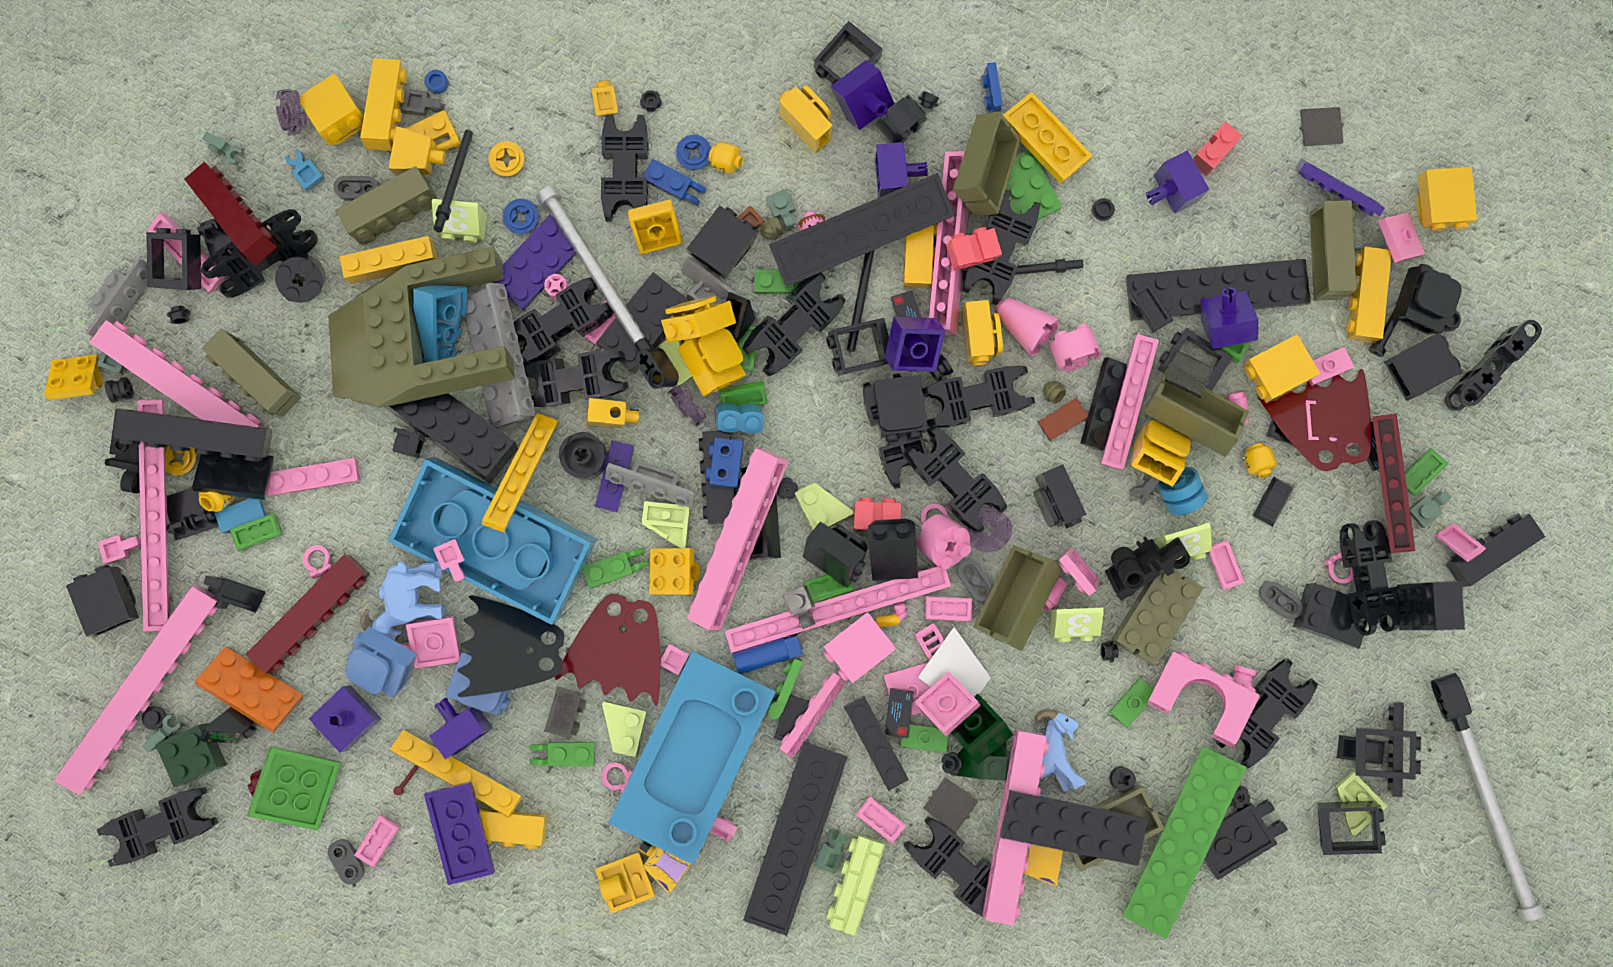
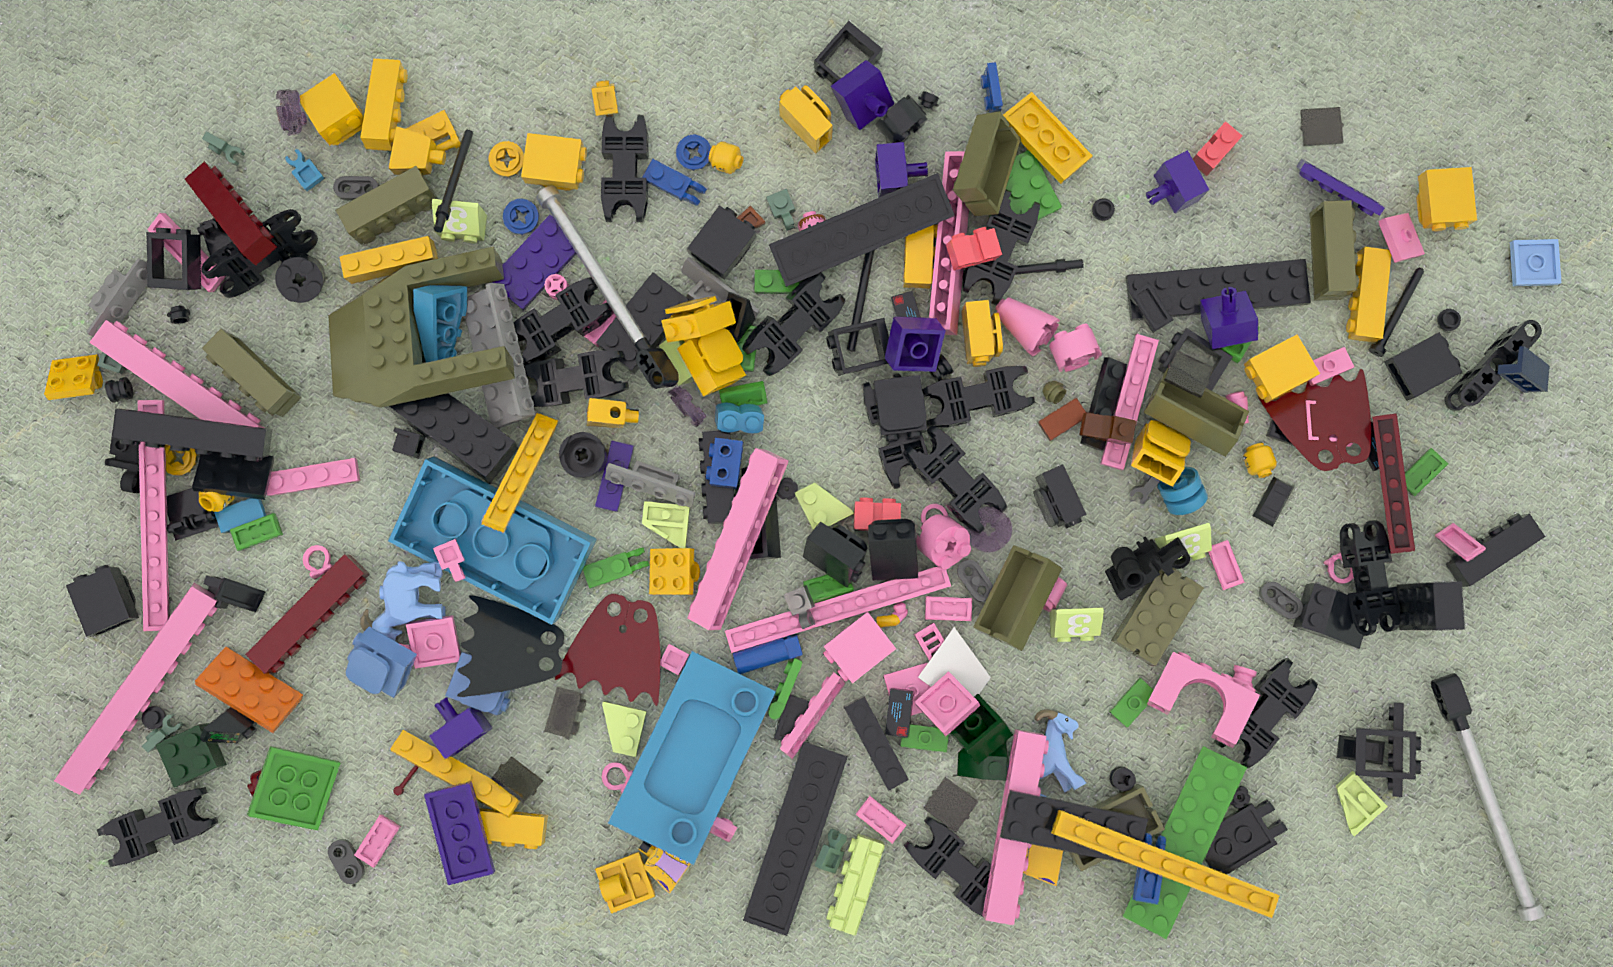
(117, 548): bright pink plate -> none
(344, 718): dark purple brick -> none
(418, 102): dark grey plate -> none
(436, 81): blue tile -> none
(517, 779): none -> clear smoke piece
(553, 161): none -> yellow brick
(565, 754): bright green hinge -> none
(646, 218): yellow brick -> none
(650, 95): black plate -> none
(771, 229): olive plate -> none
(957, 763): black plate -> none
(1074, 564): bright pink plate -> none
(1108, 428): none -> reddish brown arch
(1109, 651): black plate -> none
(1148, 883): none -> blue hinge
(1165, 864): none -> yellow plate
(1351, 847): black window -> none
(1427, 299): black brick -> none
(1427, 509): sand green plate -> none
(1529, 374): none -> dark blue panel
(1535, 262): none -> light blue plate

